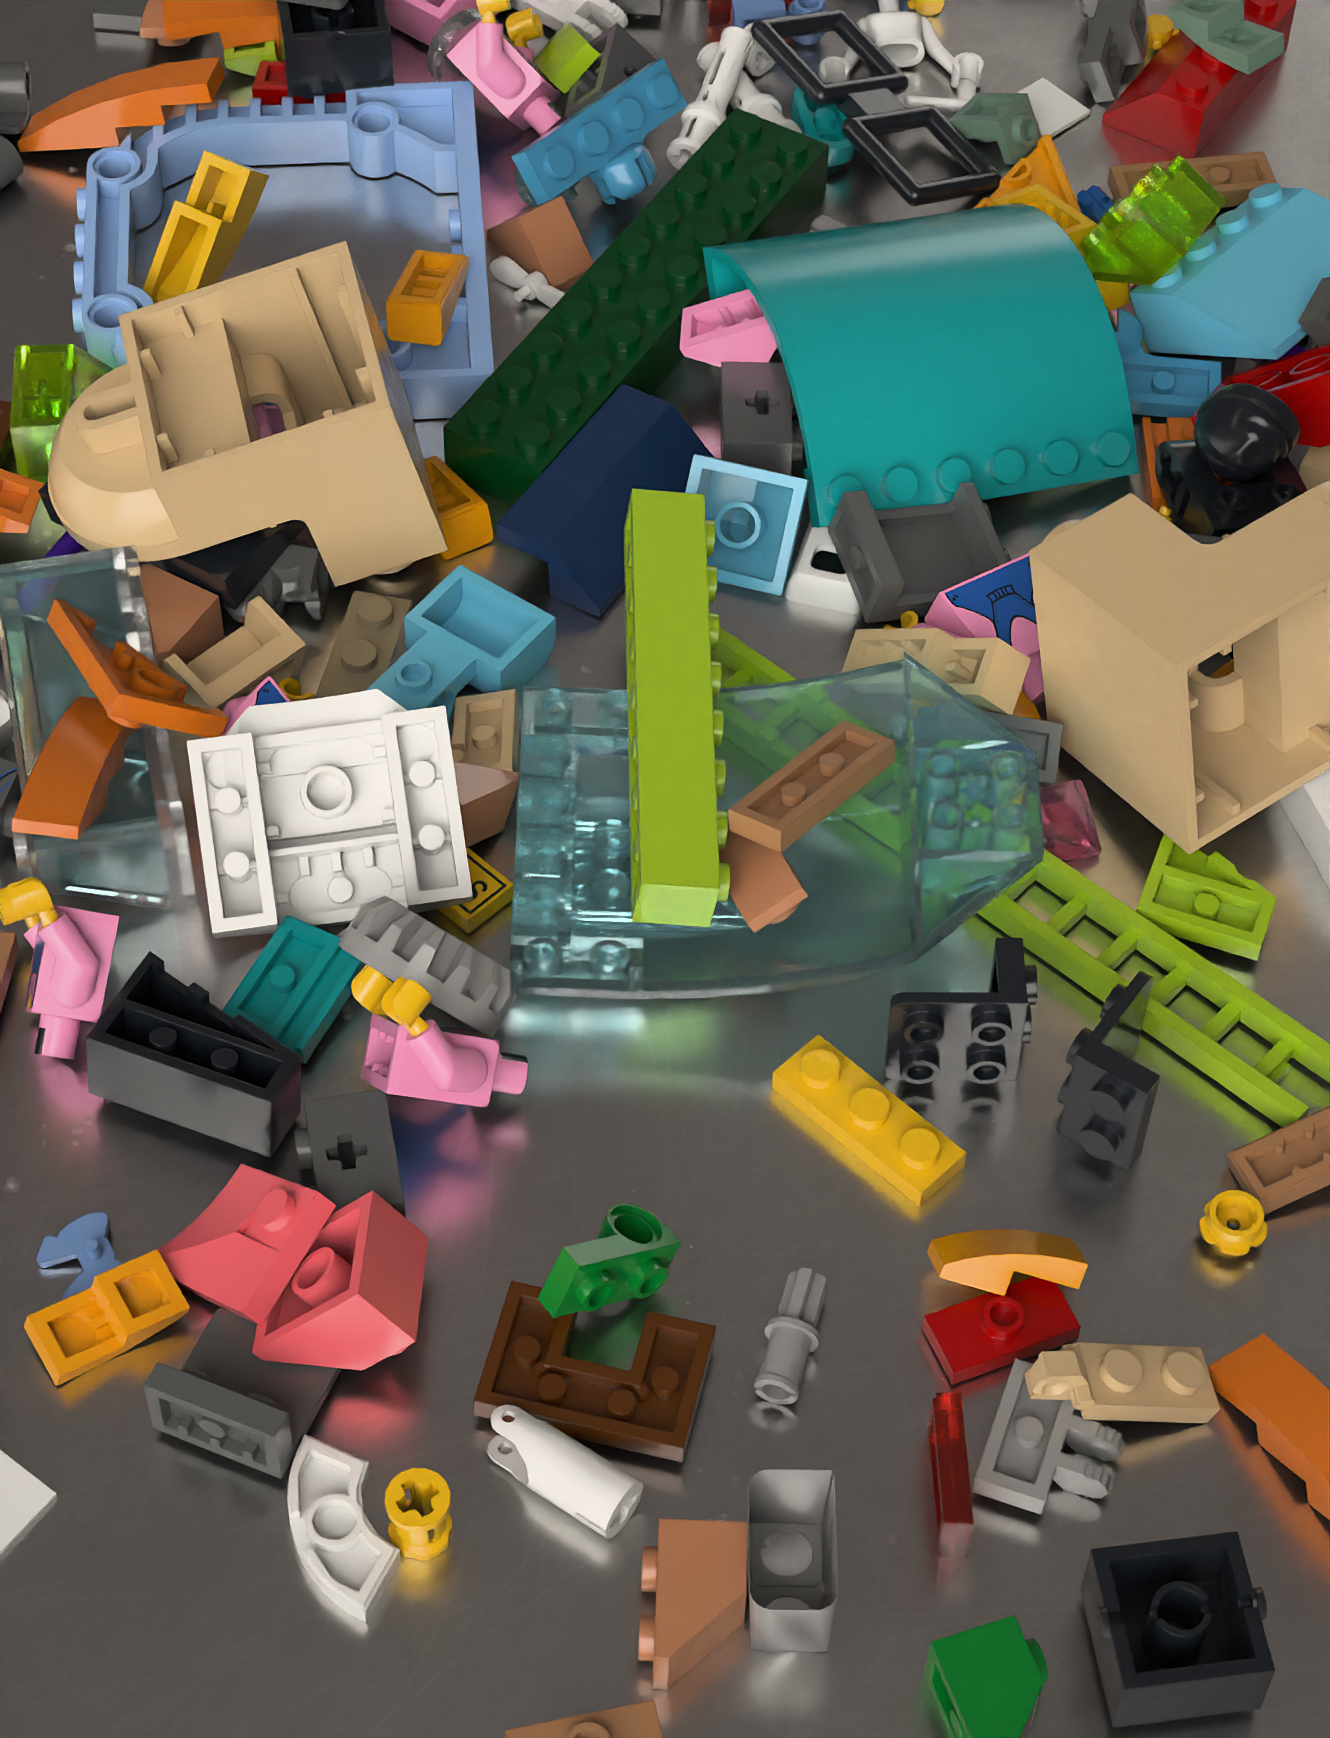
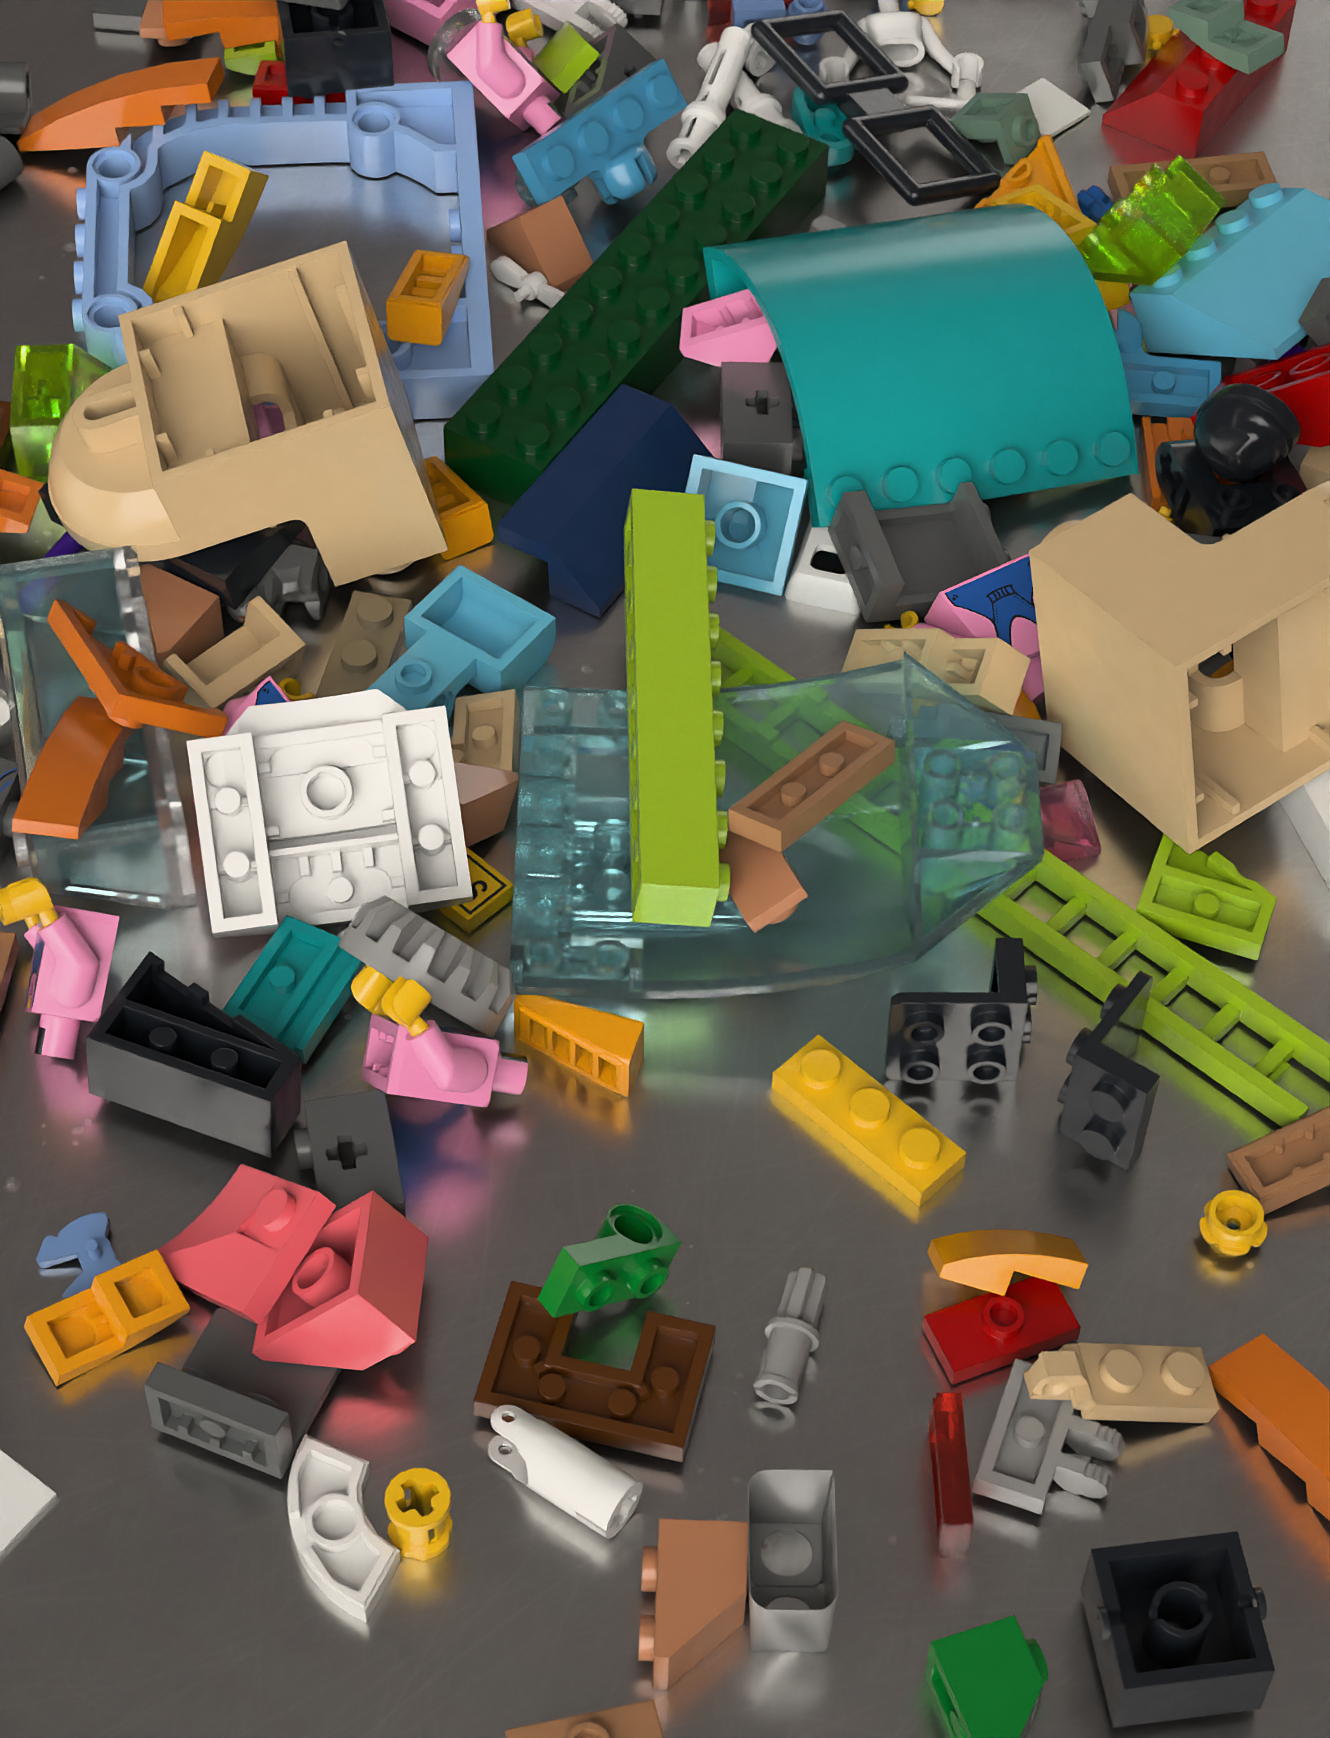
(583, 1038): none -> light orange slope

